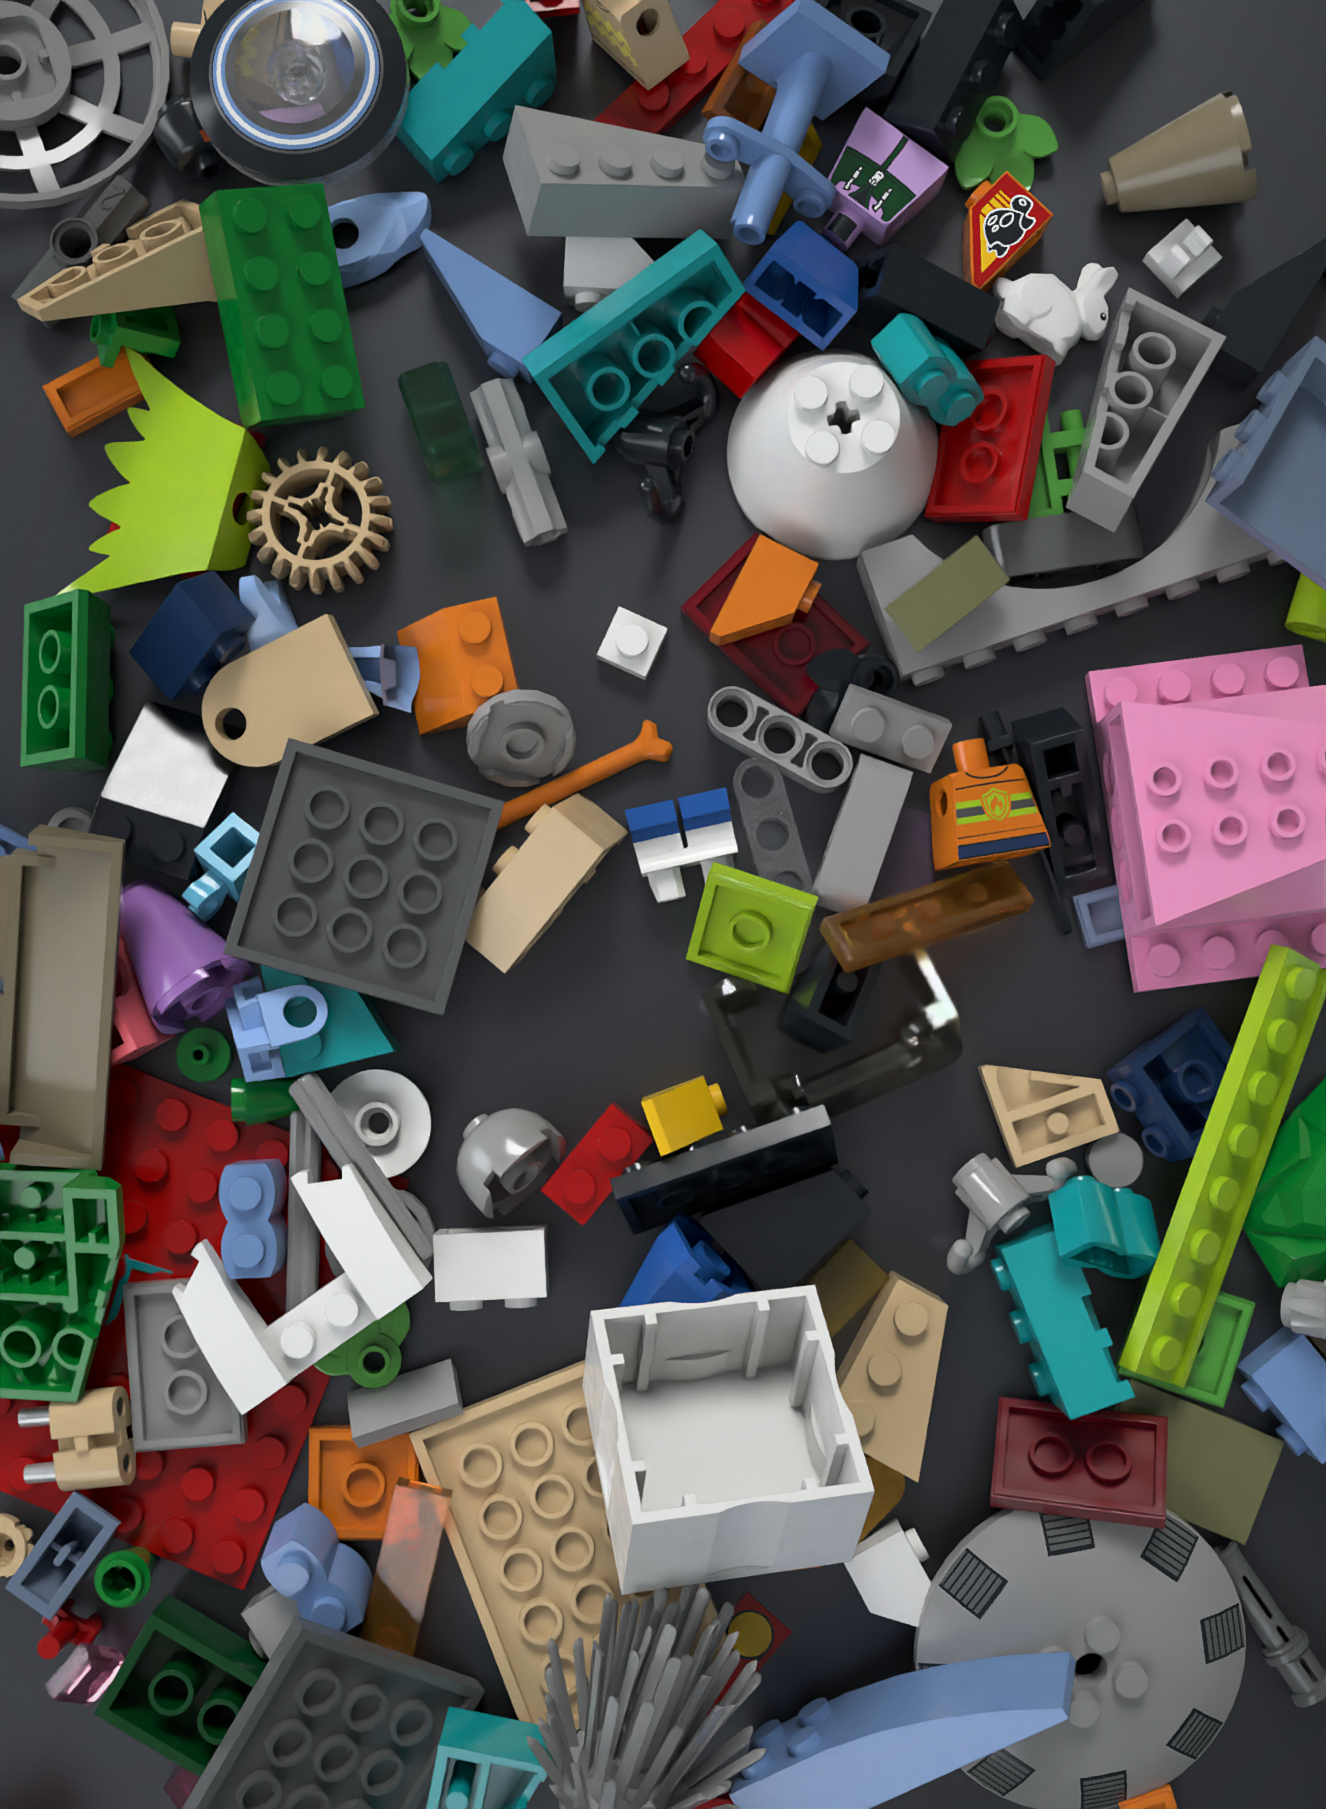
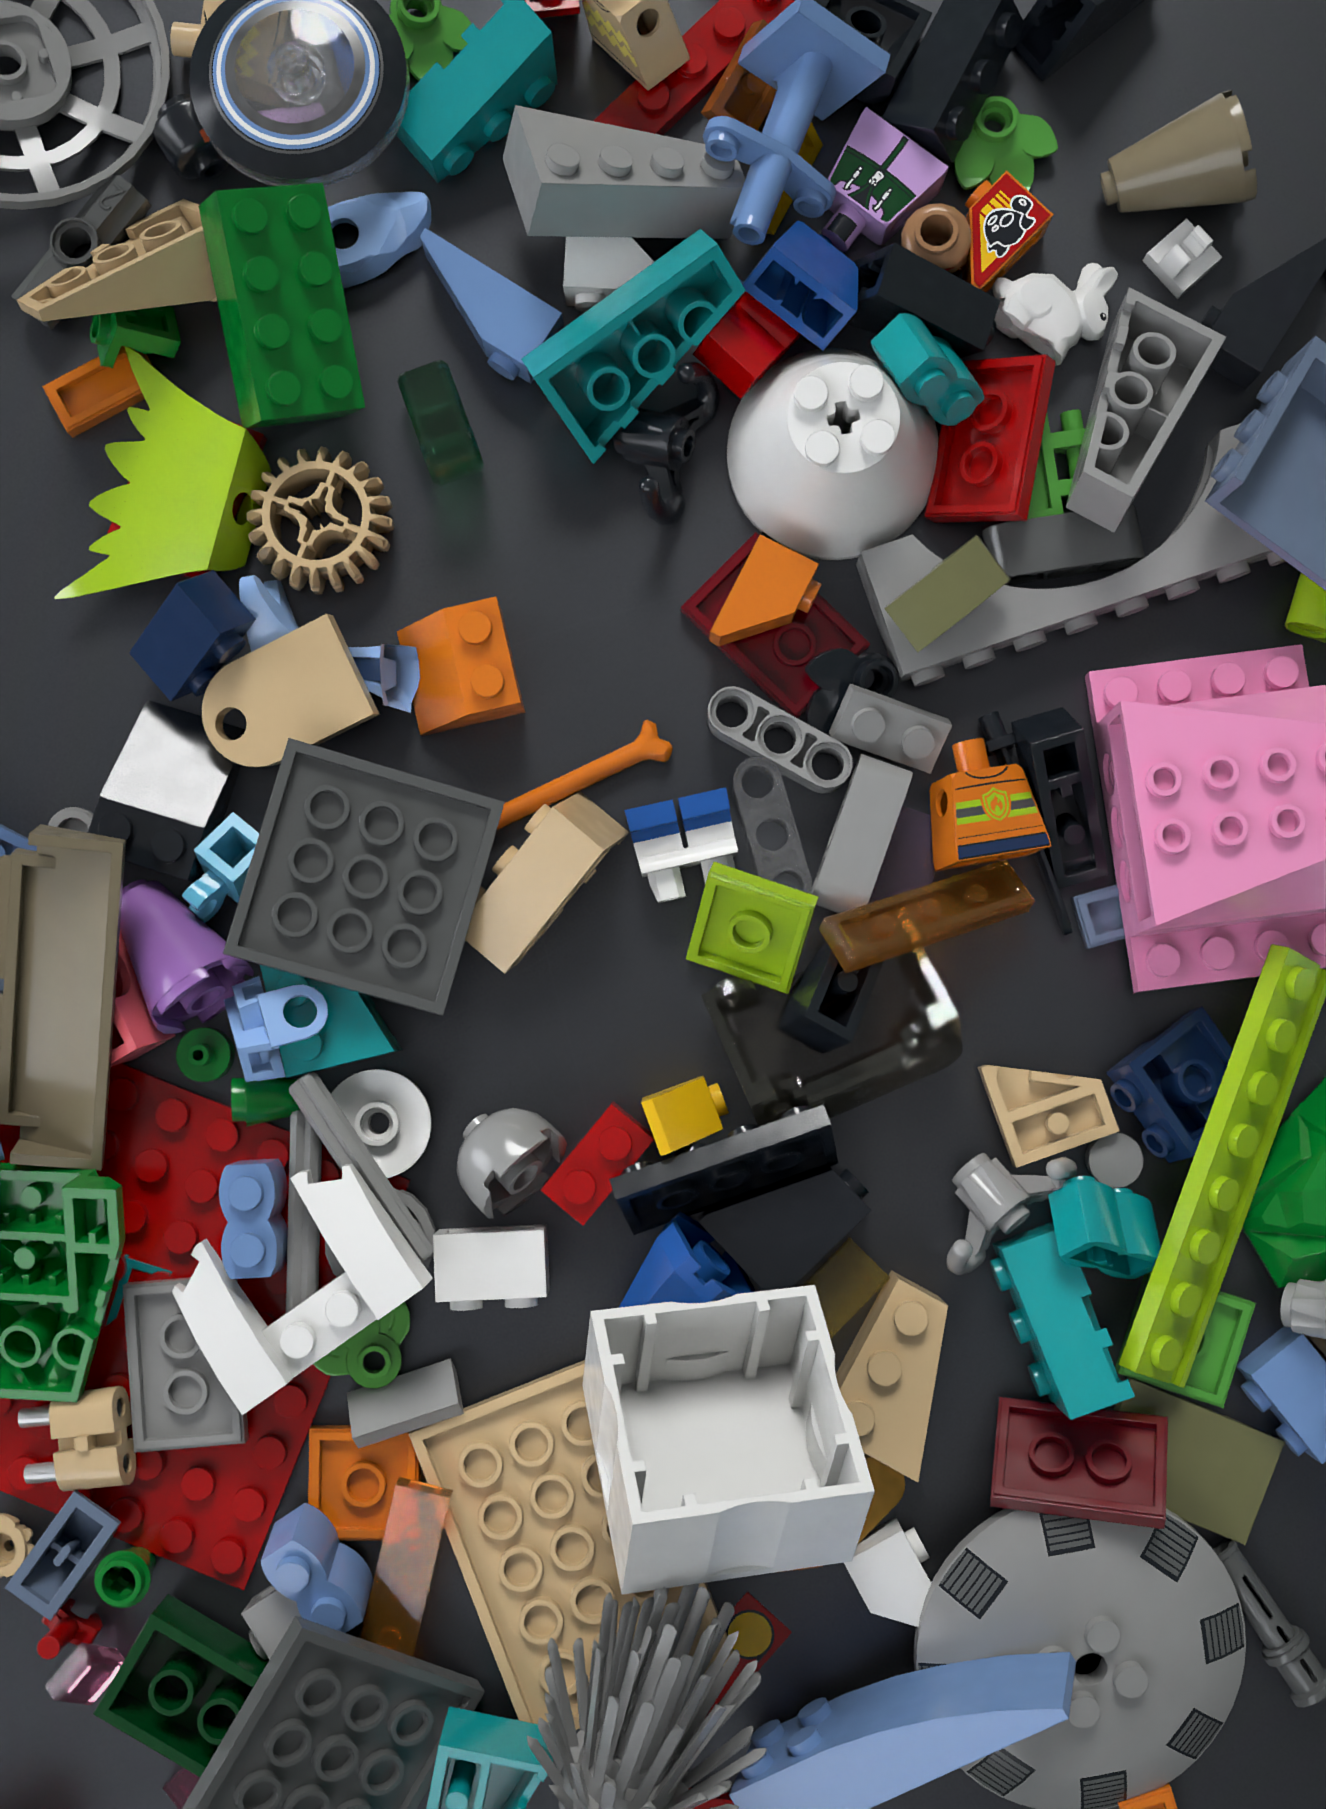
(66, 683): green slope -> none
(518, 462): light grey piece -> none
(521, 737): light grey tile -> none
(632, 643): white plate -> none
(939, 236): none -> medium nougat head

